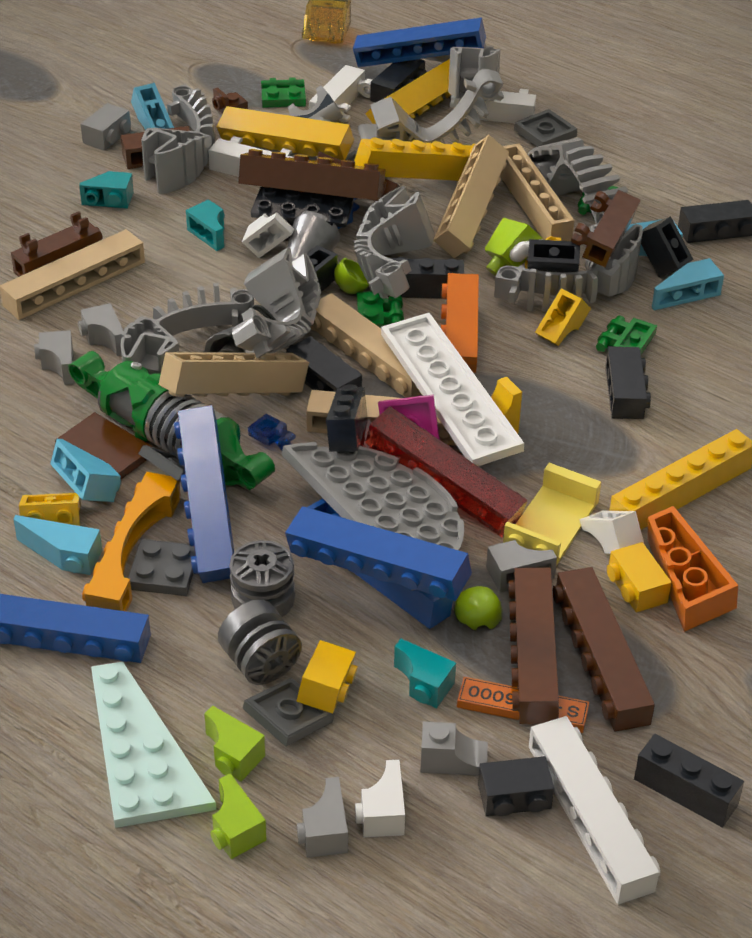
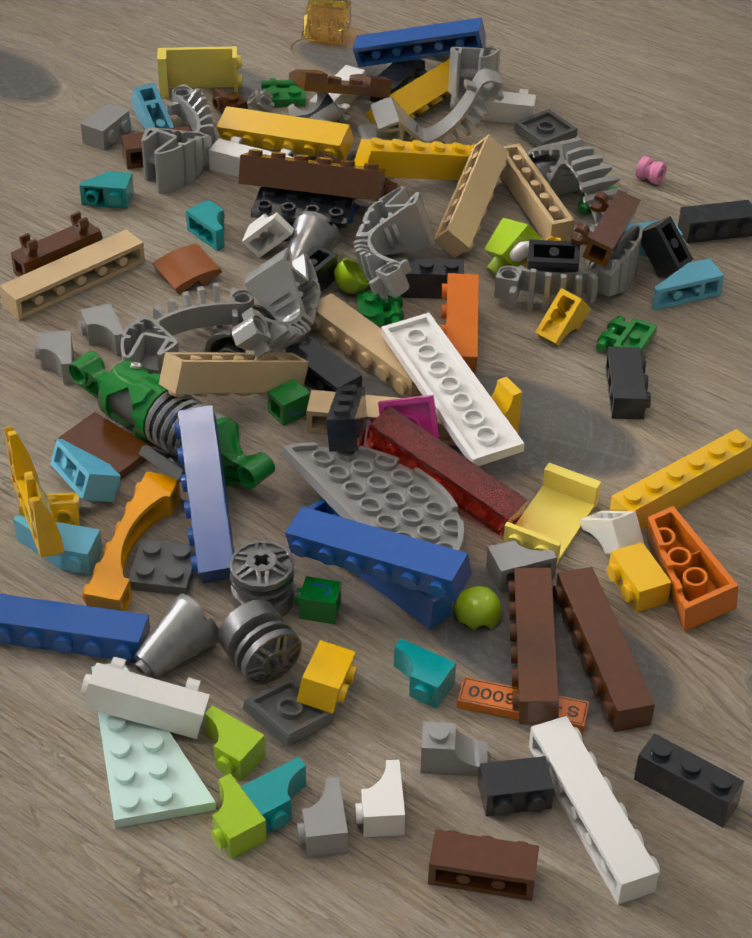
(32, 497): none -> yellow wedge
(145, 699): none -> white brick
(176, 638): none -> flat silver cone
(186, 267): none -> dark orange slope
(198, 68): none -> light yellow panel
(261, 101): none -> light grey gear
(271, 430): clear blue plate -> none
(274, 792): none -> teal arch
(288, 402): none -> green brick
(319, 600): none -> green brick
(357, 85): none -> reddish brown wedge
(483, 864): none -> reddish brown brick
(651, 170): none -> bright pink wheel

